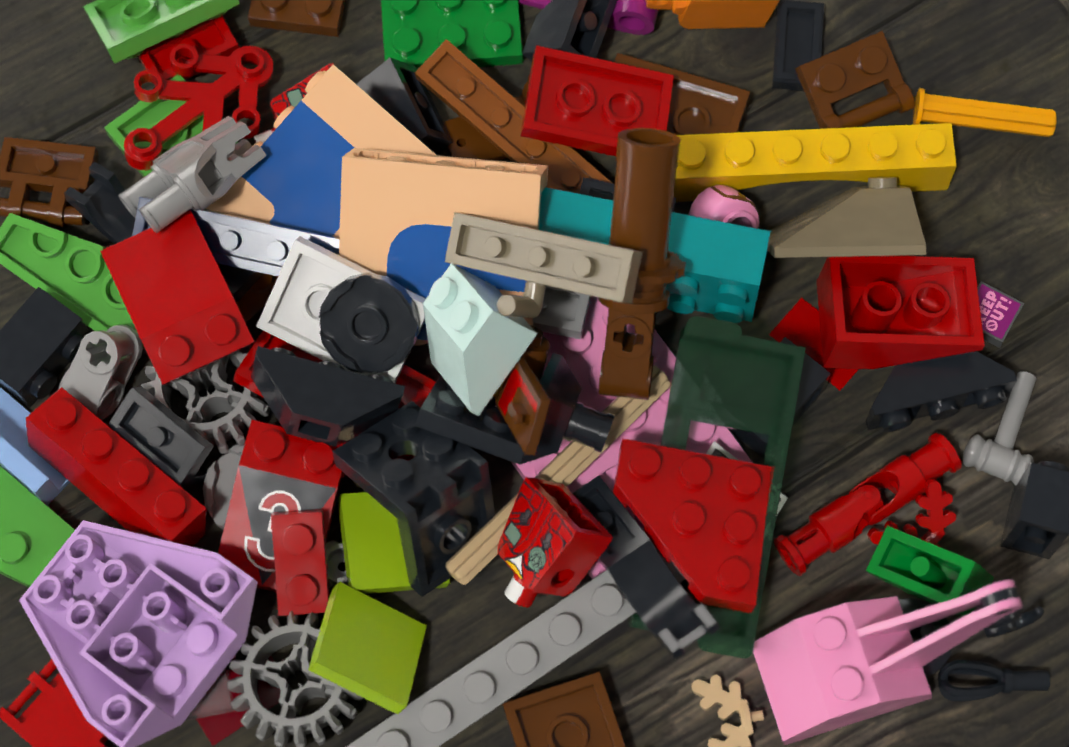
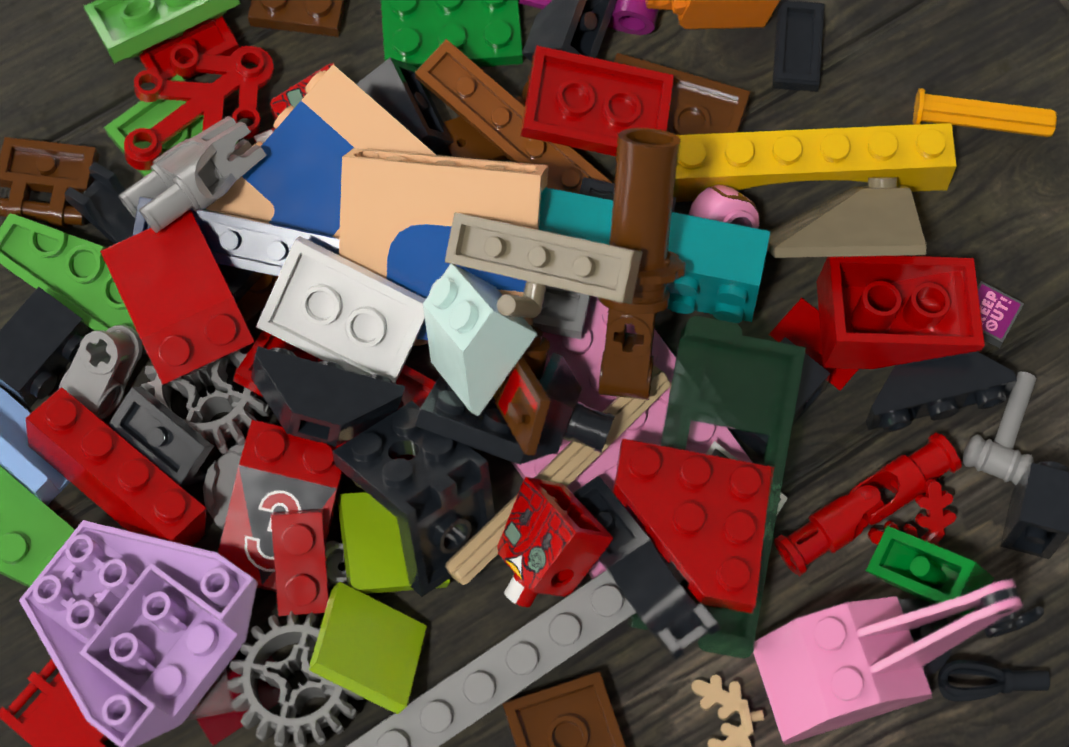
(368, 323): black tile -> none
(849, 72): reddish brown plate -> none

